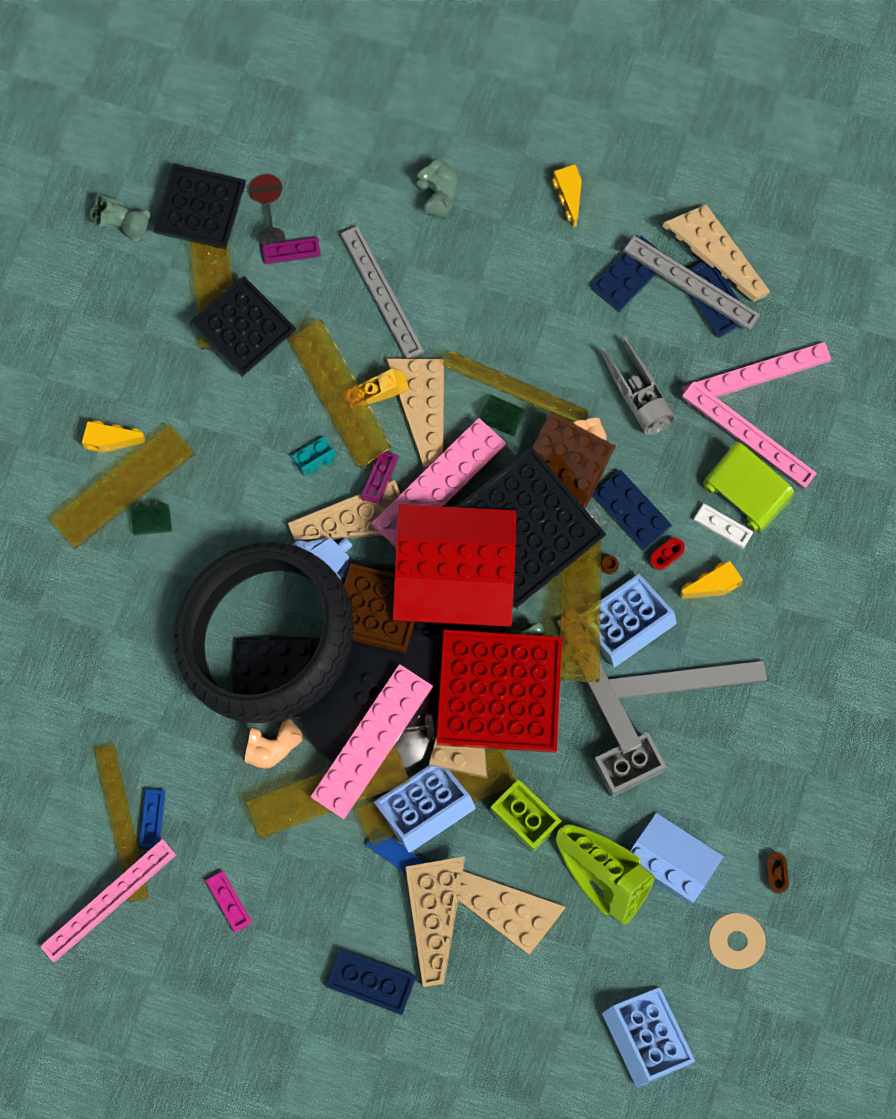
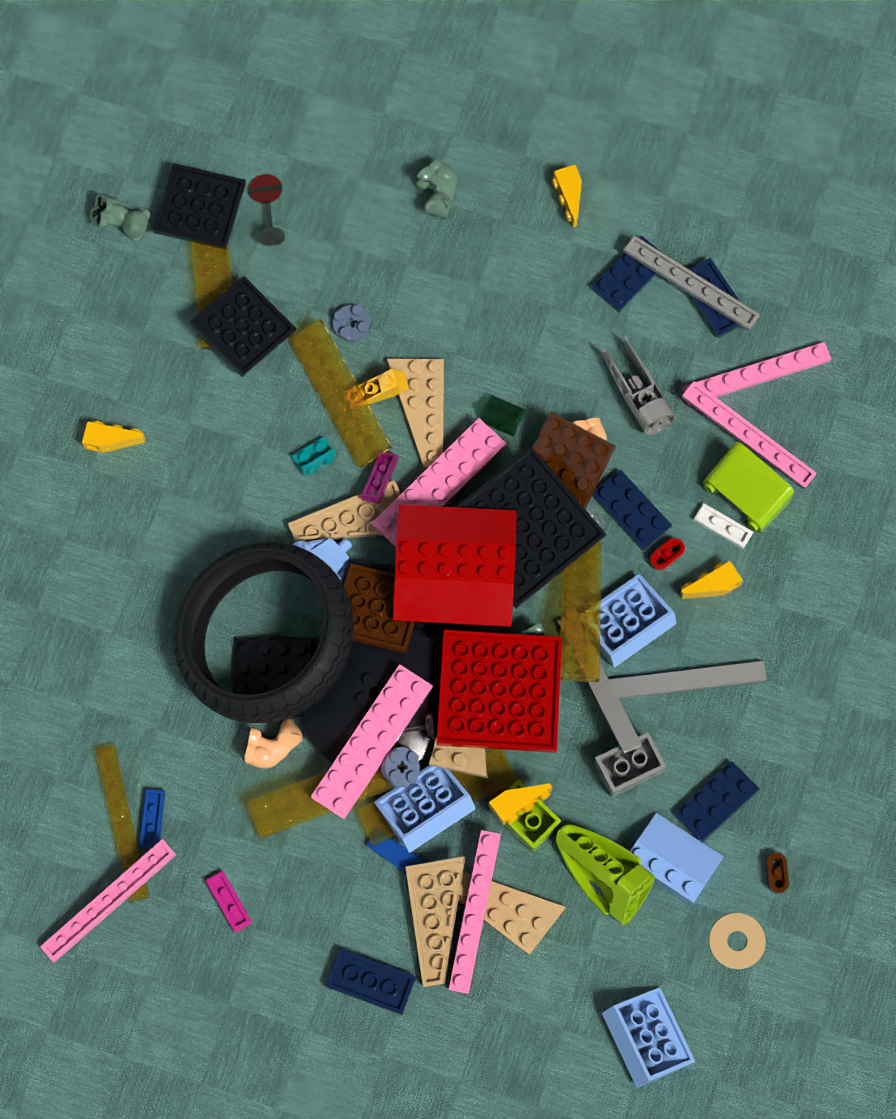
(122, 487): clear yellow plate -> none
(151, 518): clear green bracket -> none
(291, 250): magenta tile -> none
(354, 313): none -> sand blue plate
(382, 293): light grey tile -> none
(410, 763): none -> sand blue plate
(474, 912): none -> bright pink plate
(514, 387): clear yellow plate -> none
(514, 801): none -> yellow slope
(609, 564): reddish brown plate -> none
(714, 246): tan wing -> none
(716, 801): none -> dark blue plate

